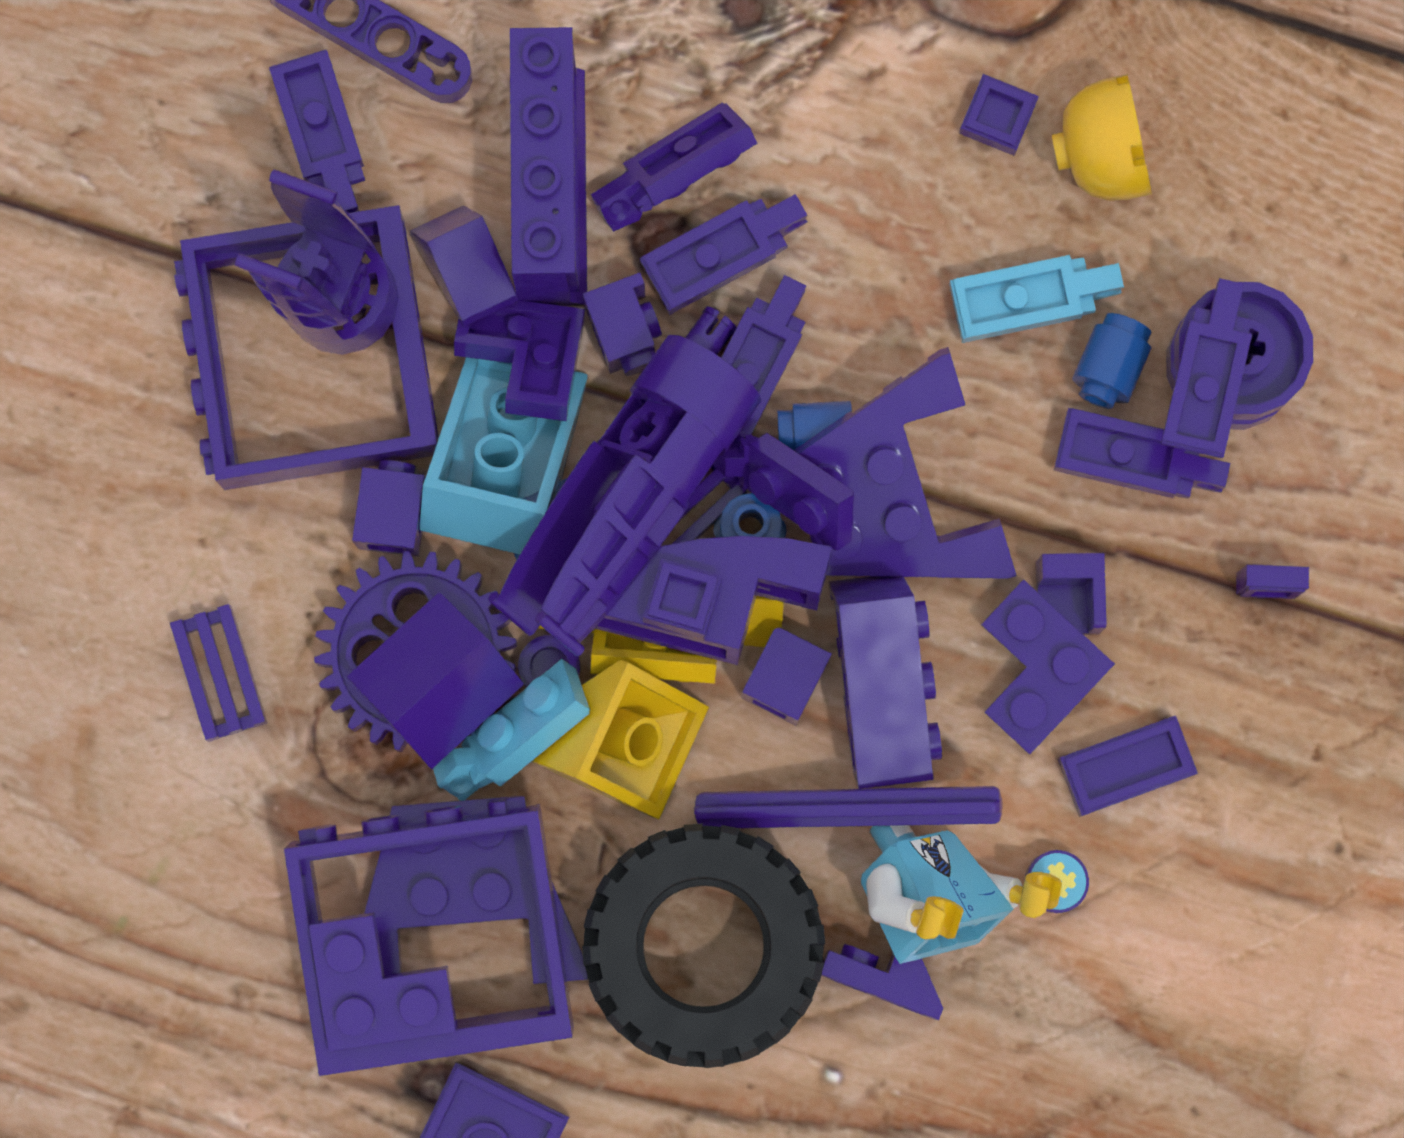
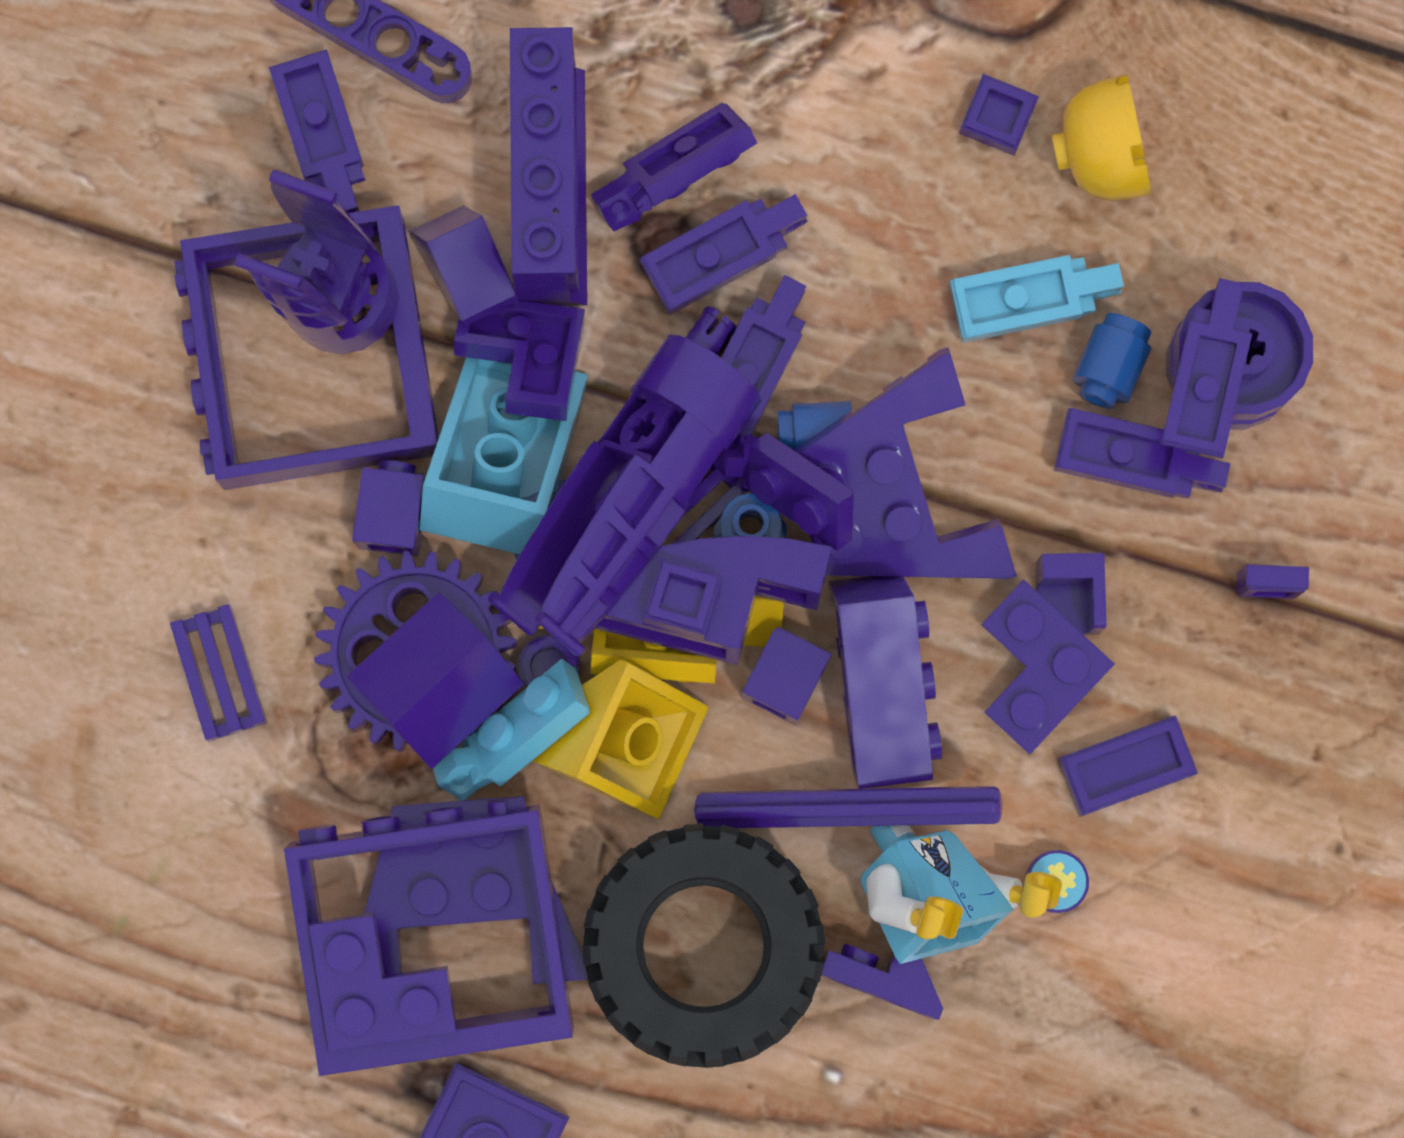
(622, 325): dark purple brick -> none

